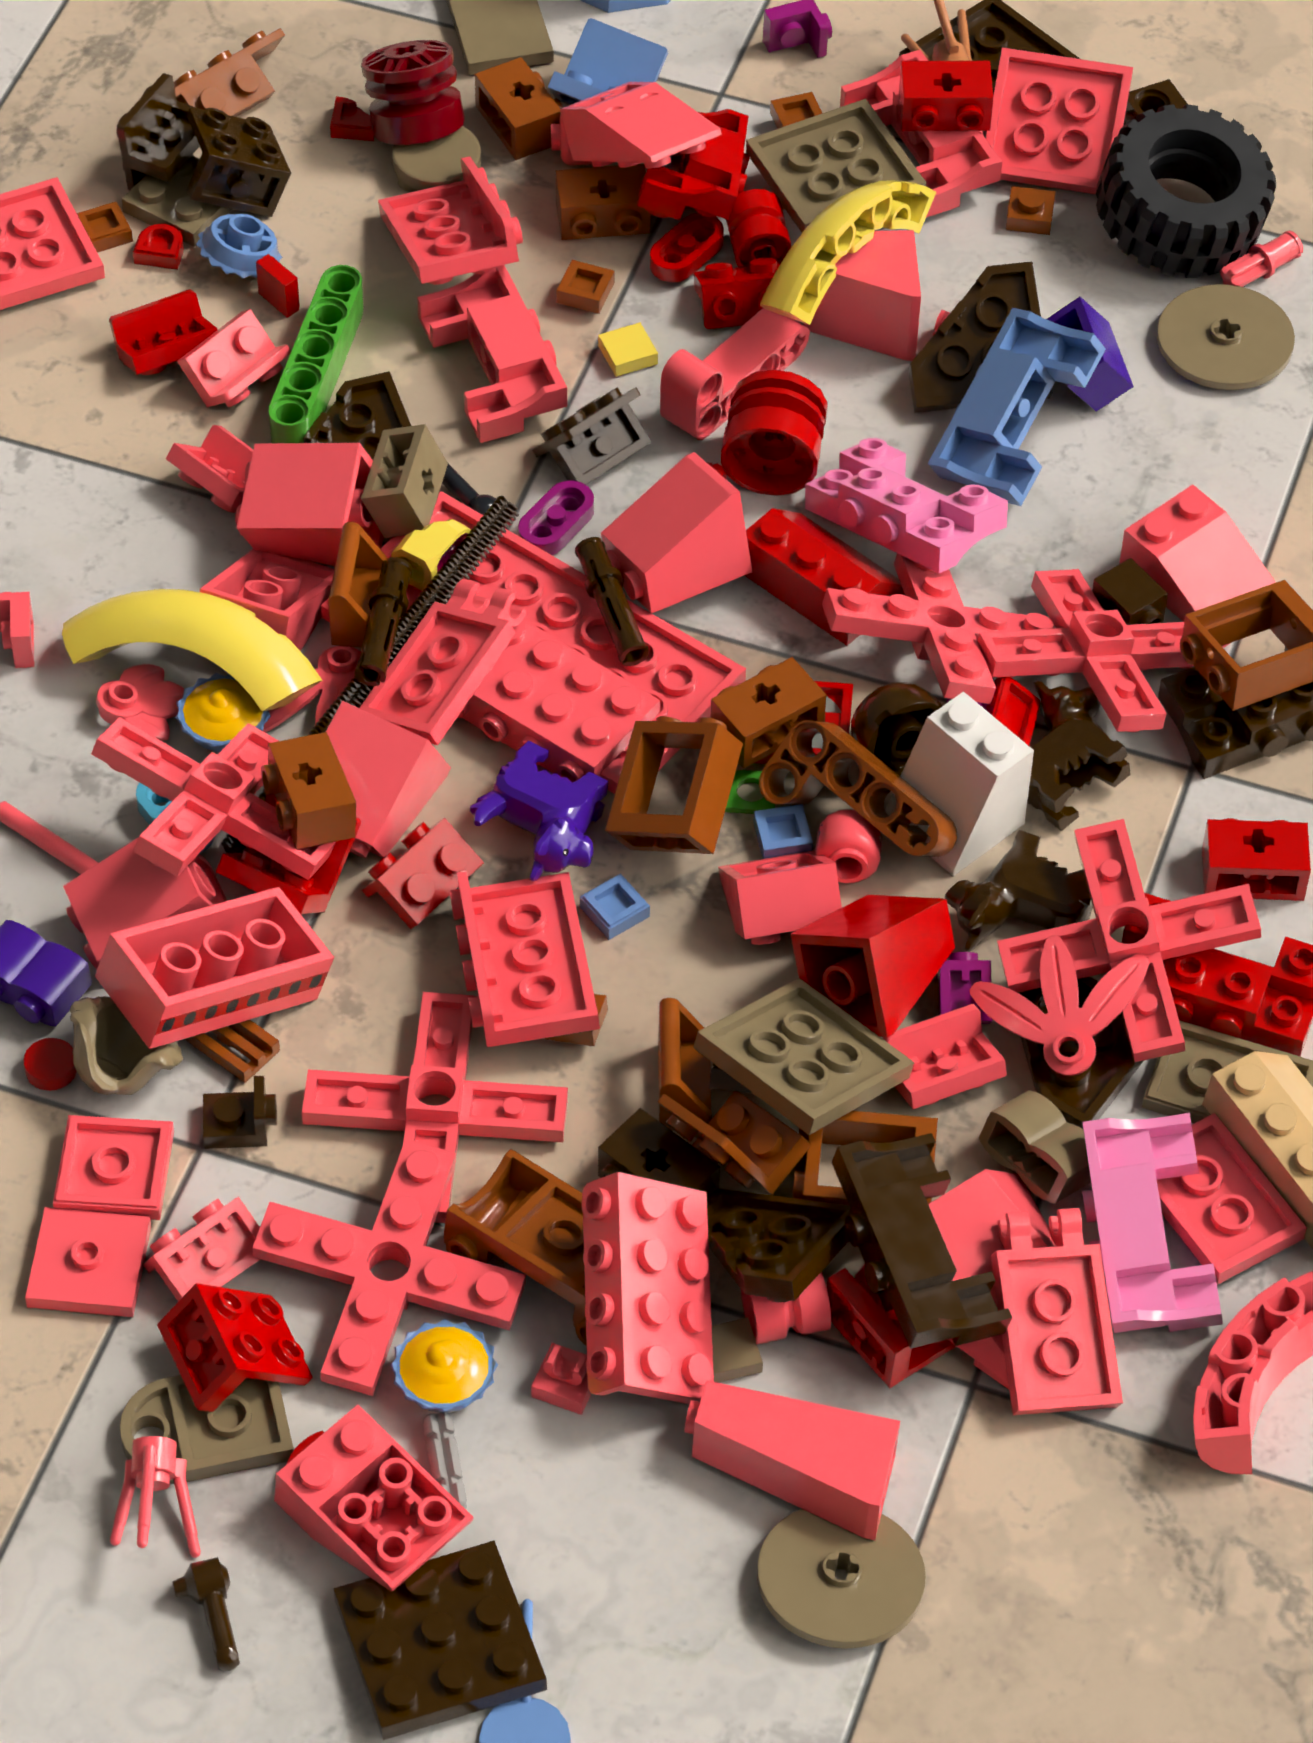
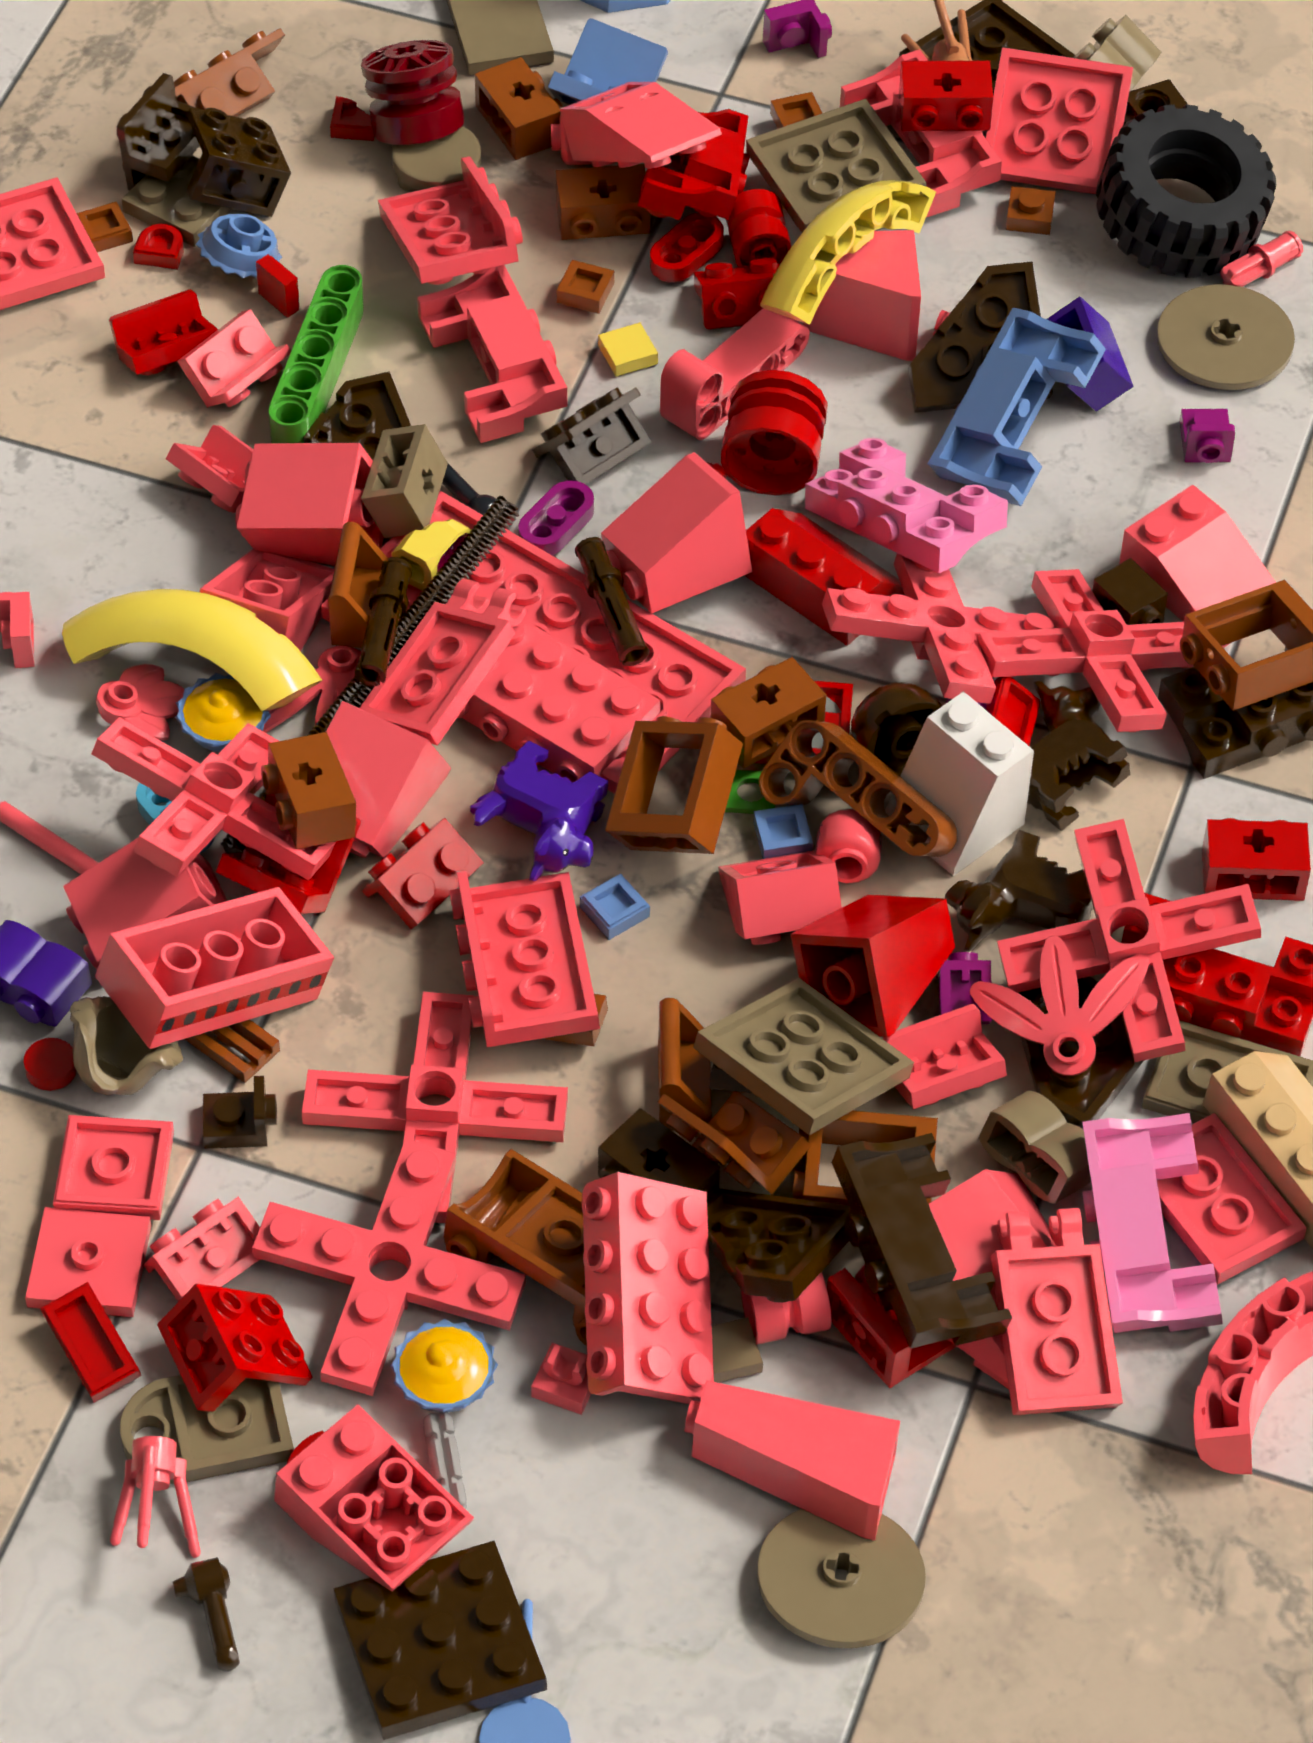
(90, 1342): none -> red tile
(1122, 45): none -> brick
(1206, 435): none -> magenta bracket

